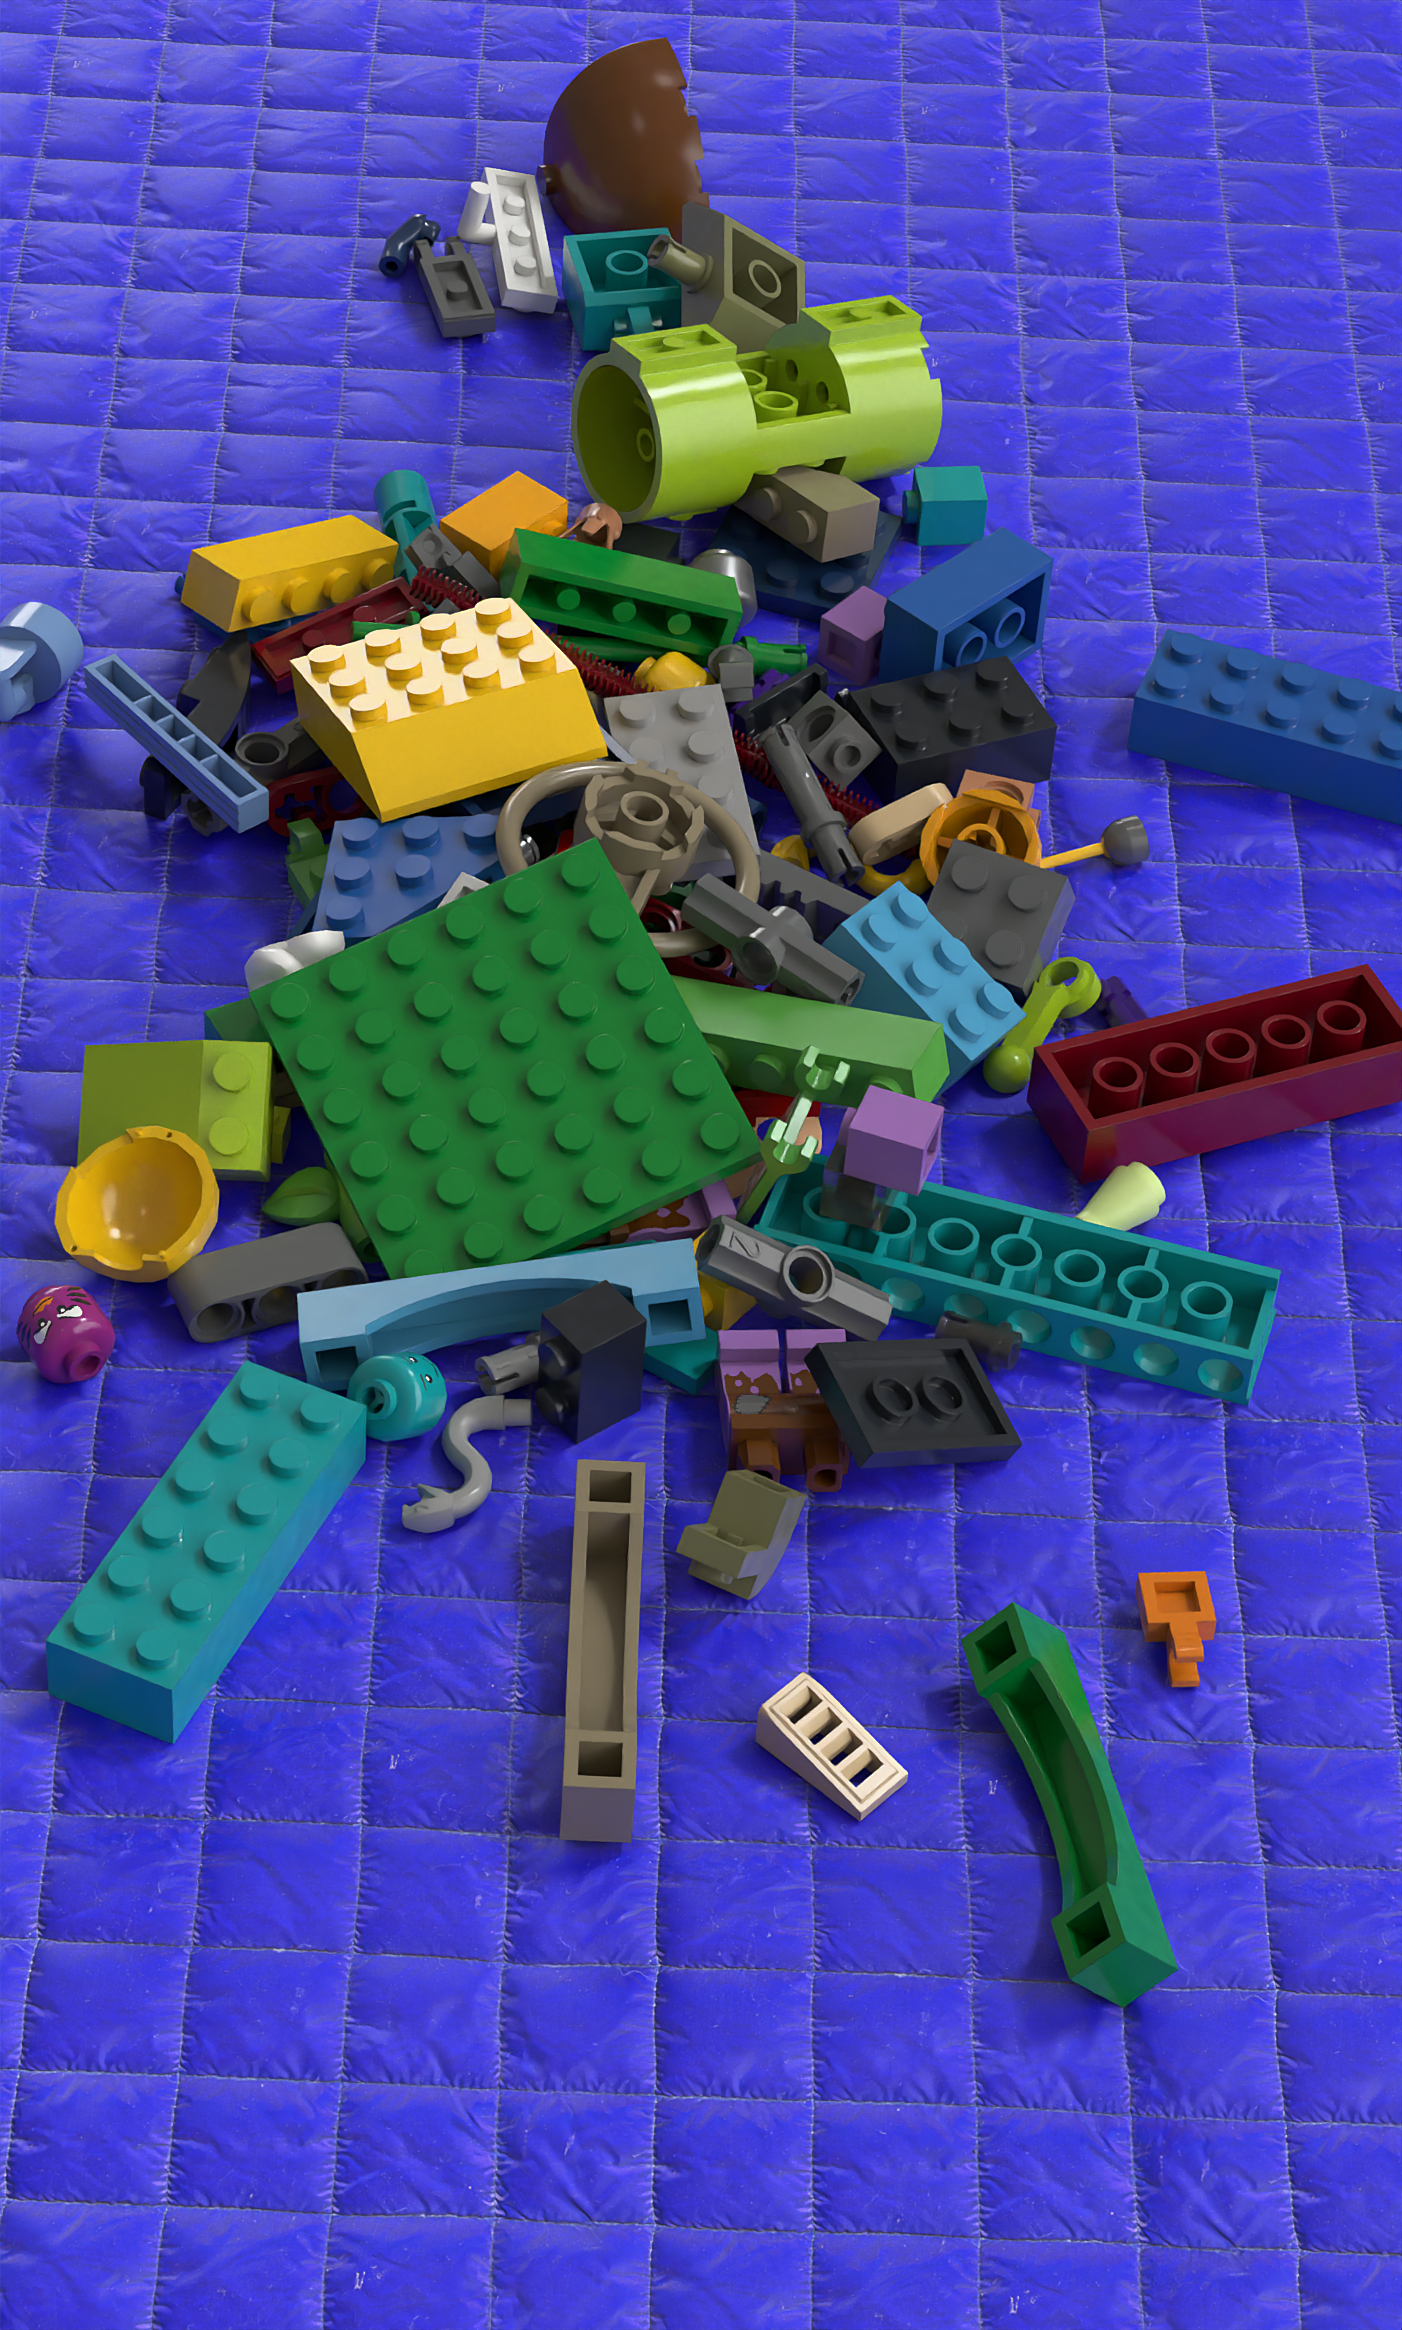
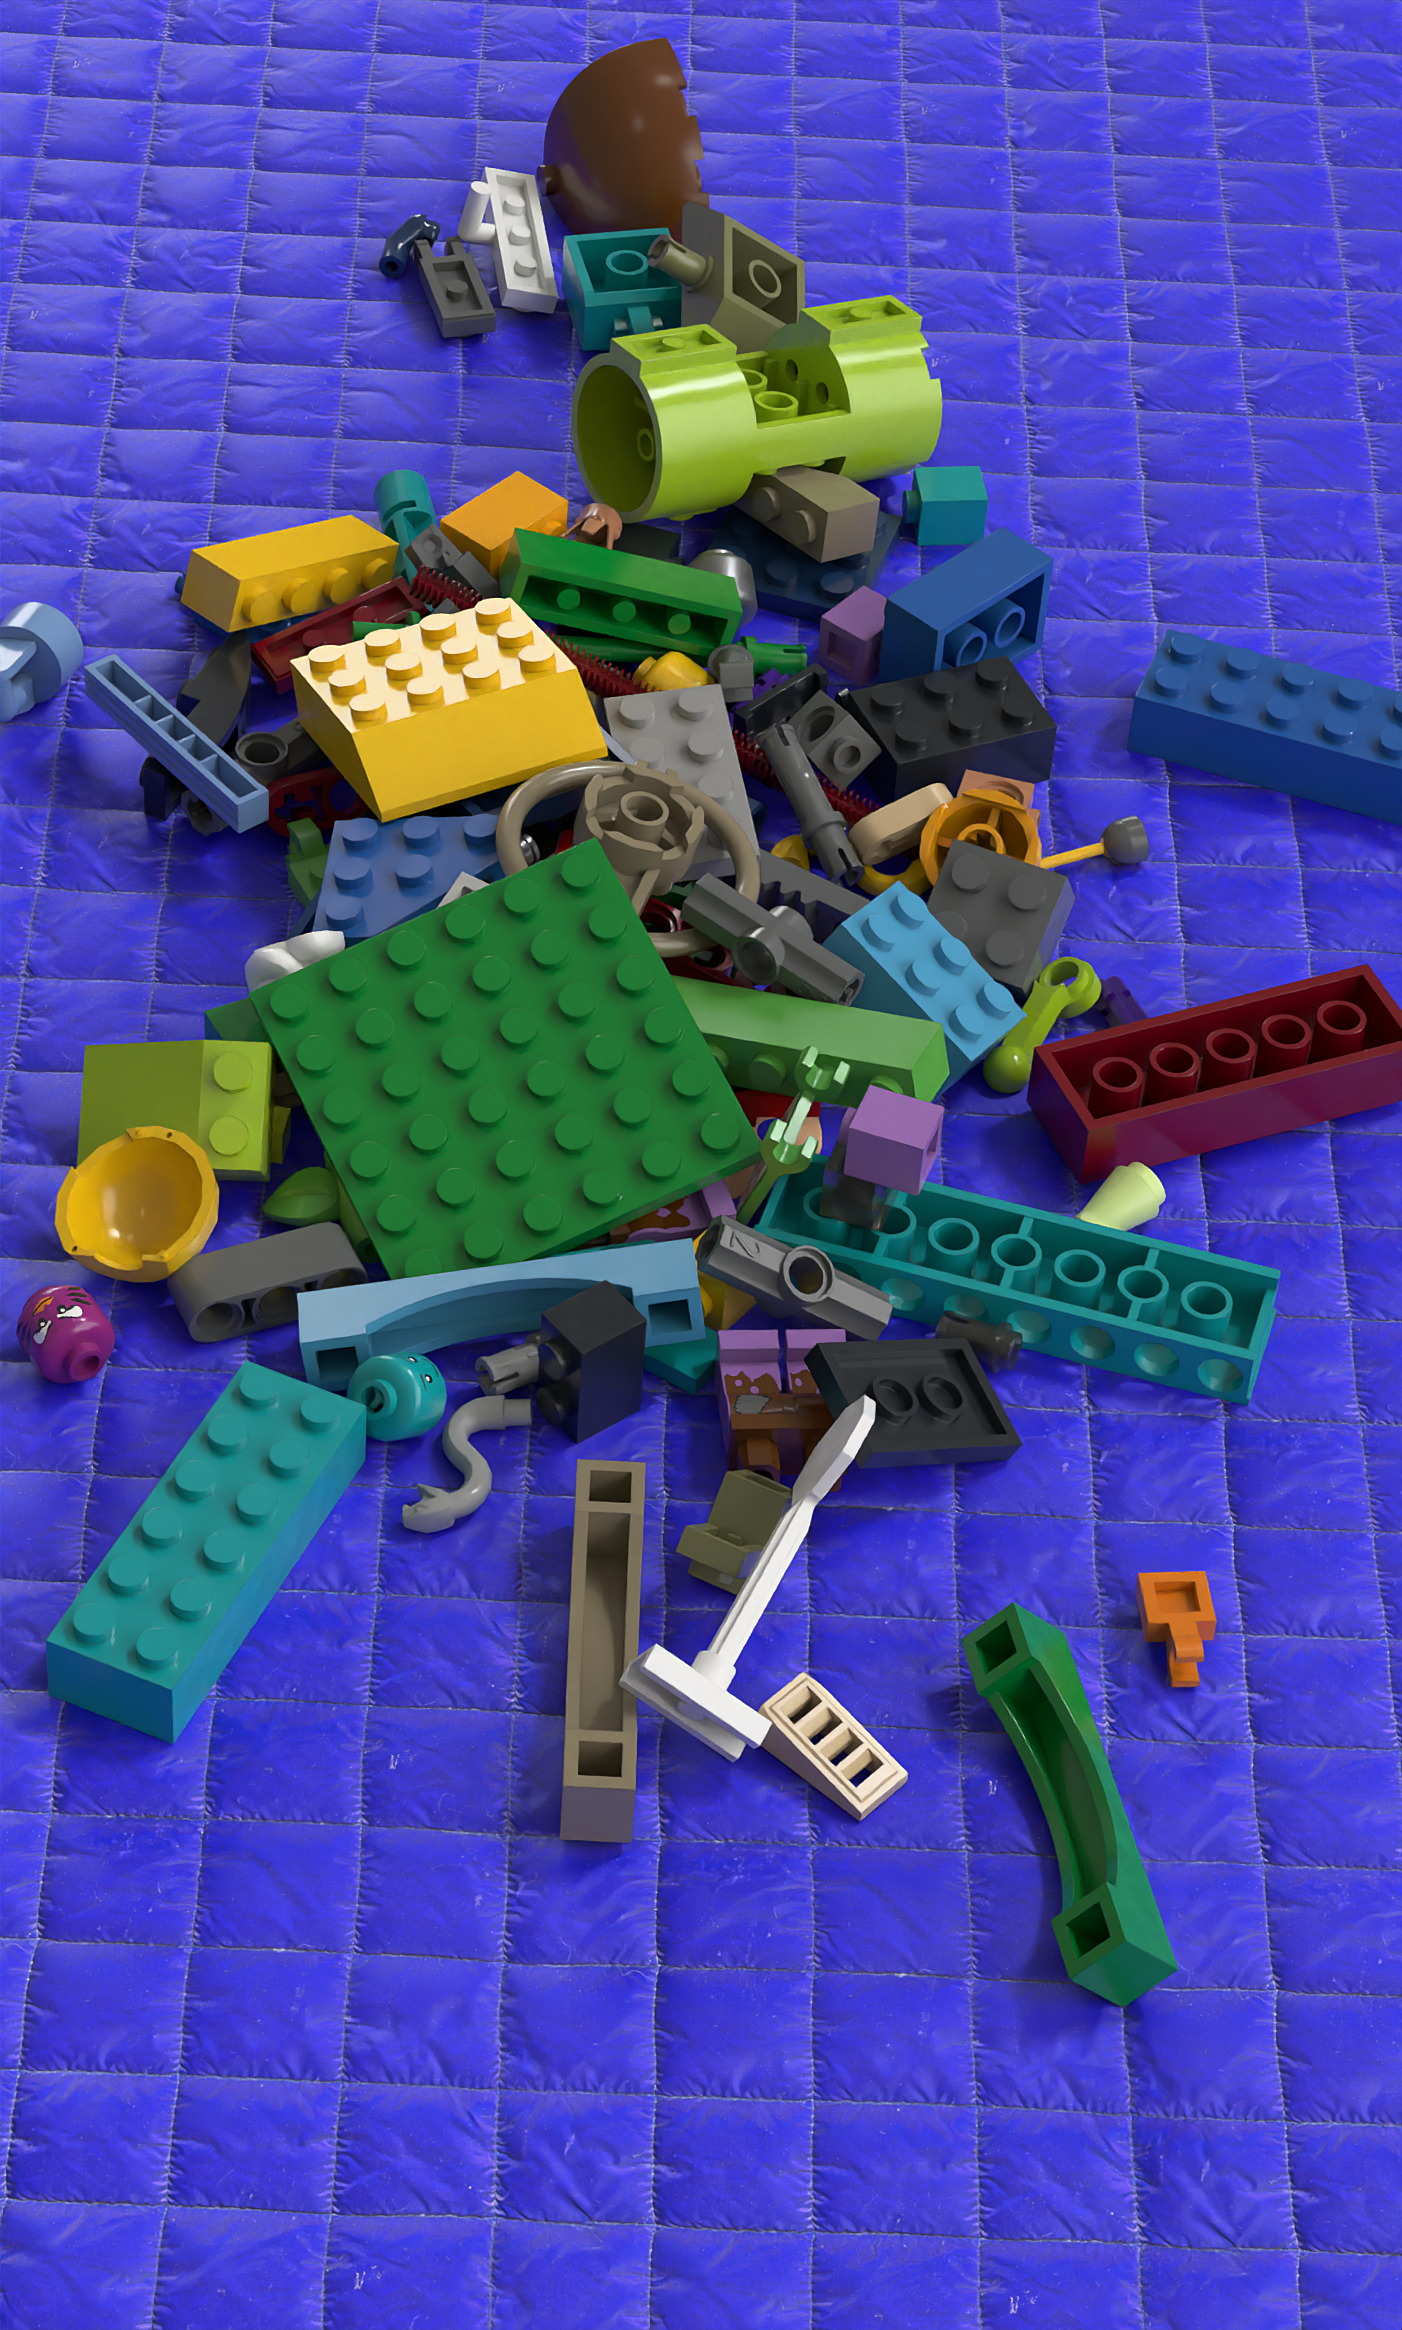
(698, 1694): none -> white piece

